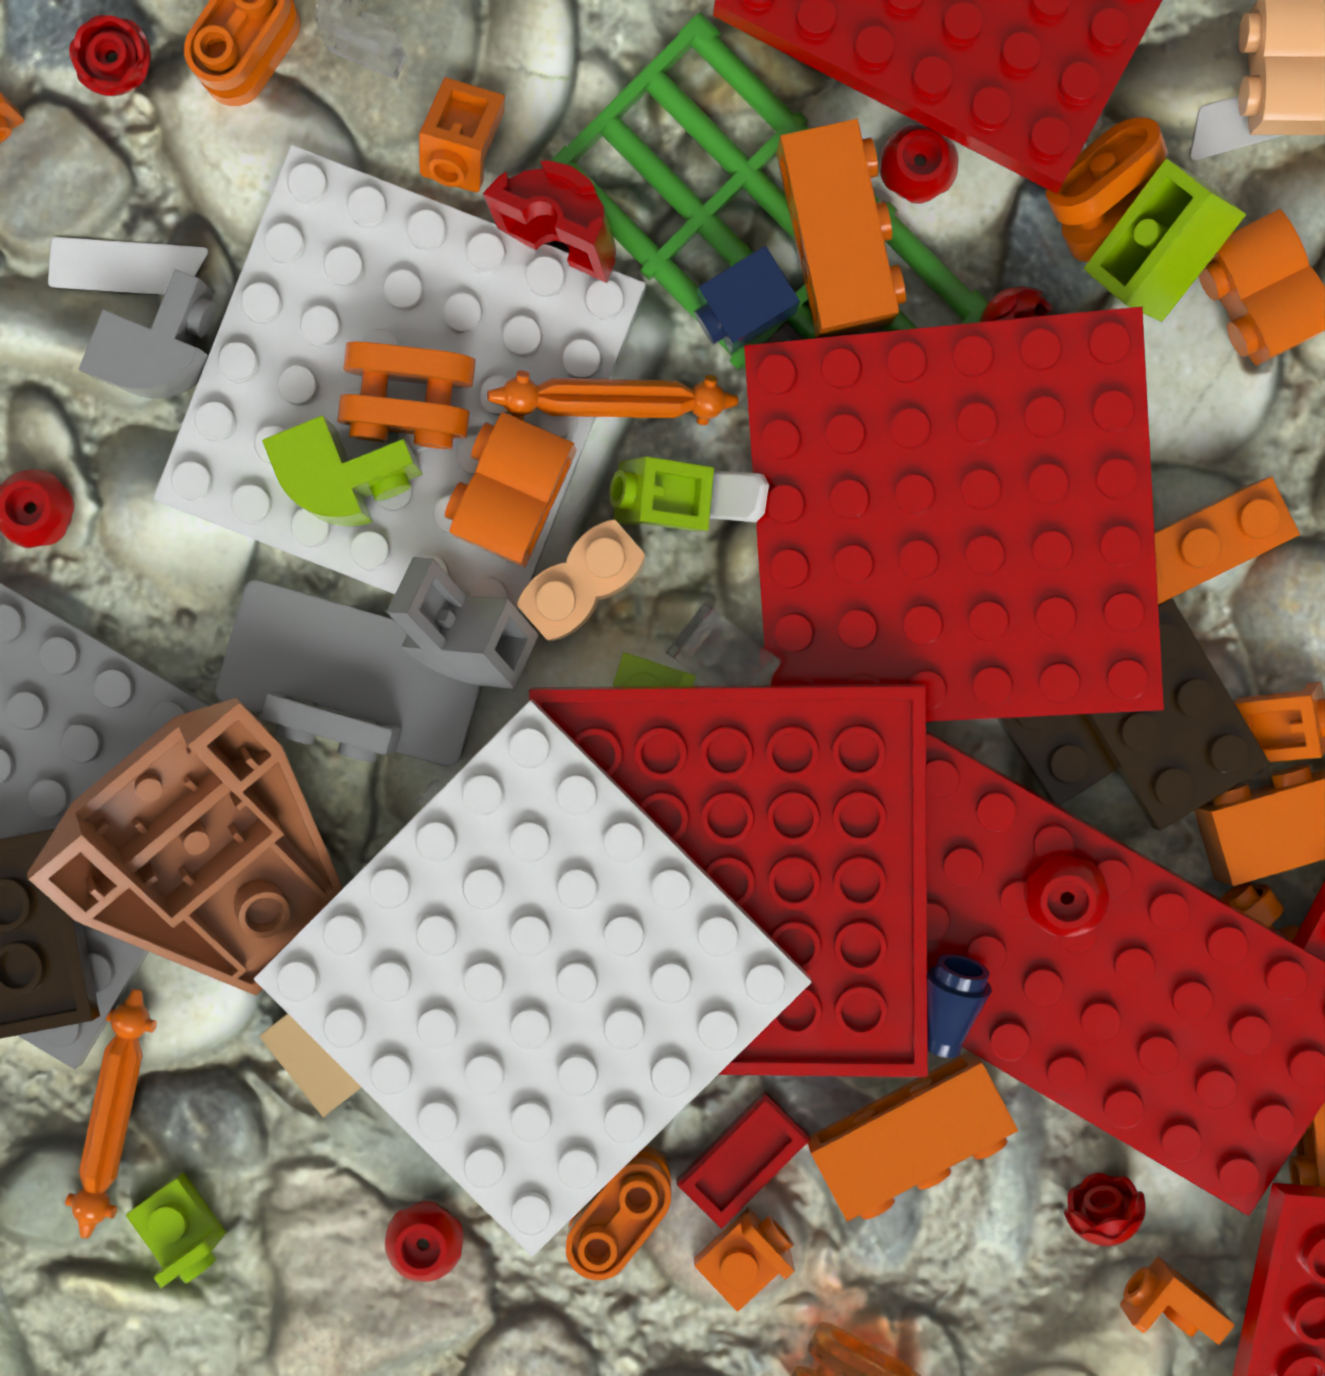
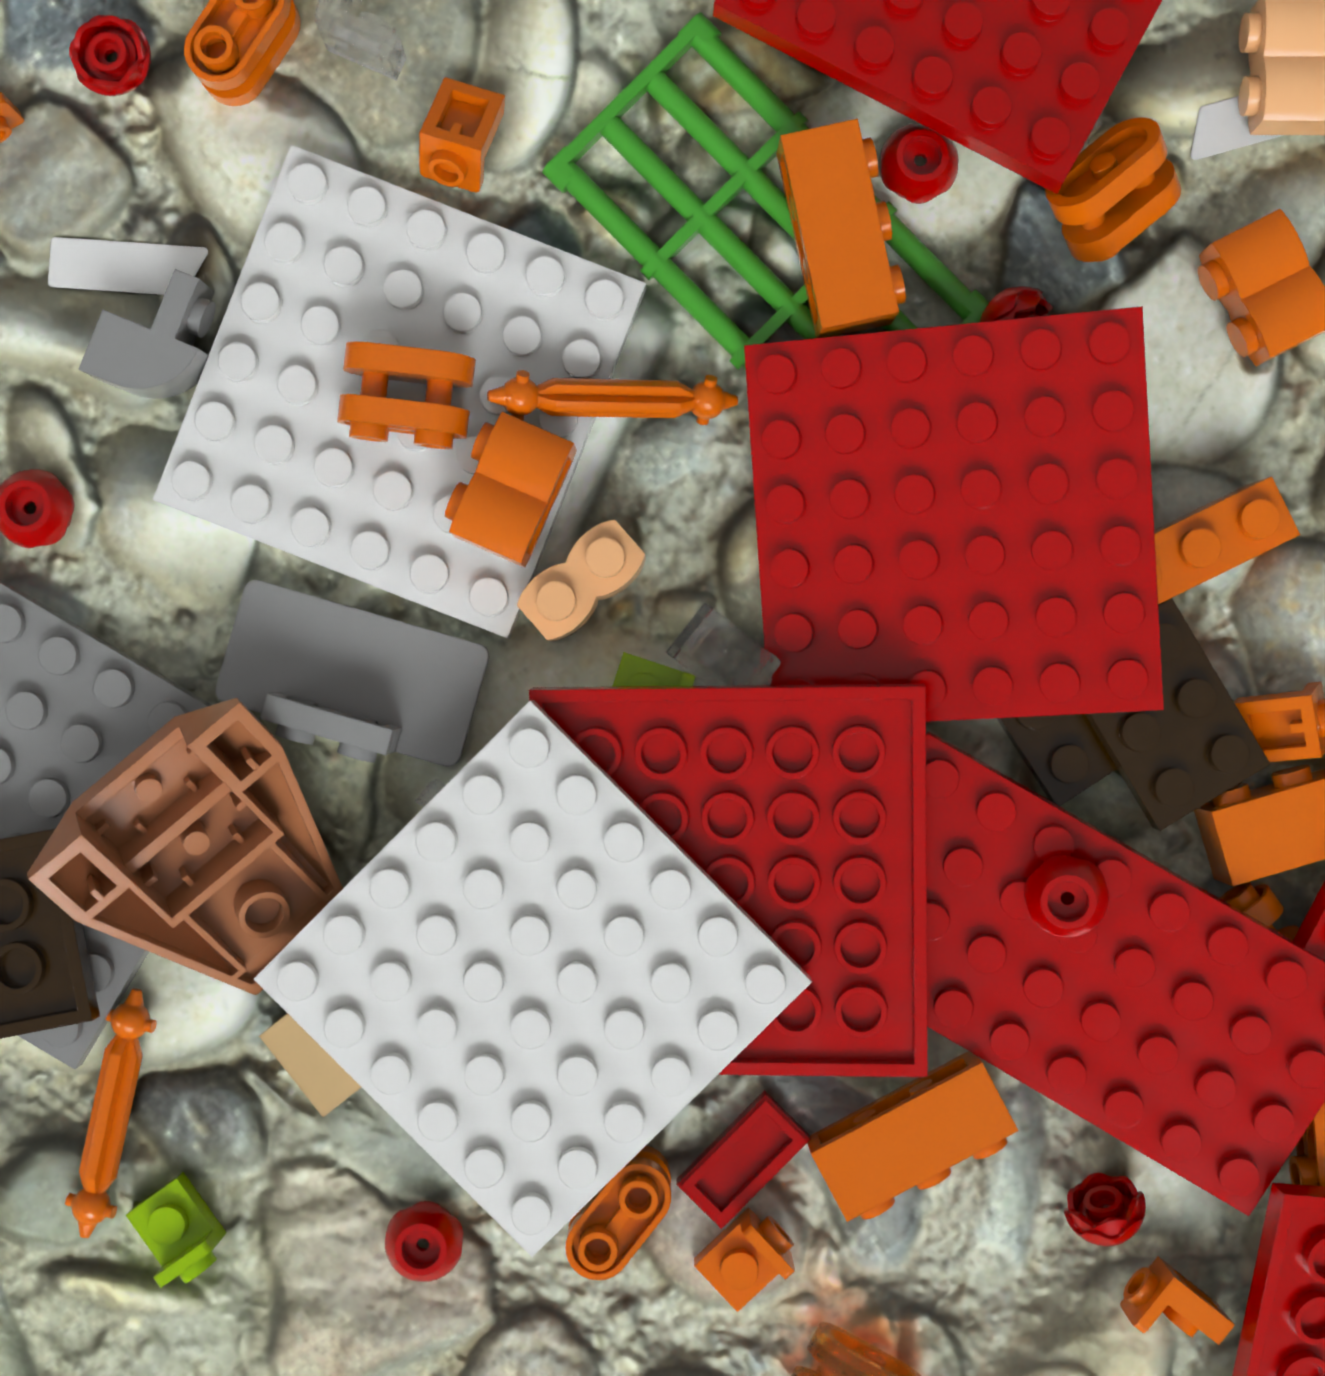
(325, 483): lime brick -> none
(458, 634): light grey brick -> none
(559, 207): red cylinder -> none
(662, 493): lime bracket -> none
(738, 496): white piece -> none
(745, 301): dark blue brick -> none
(954, 1000): dark blue cone -> none
(1164, 241): lime brick -> none

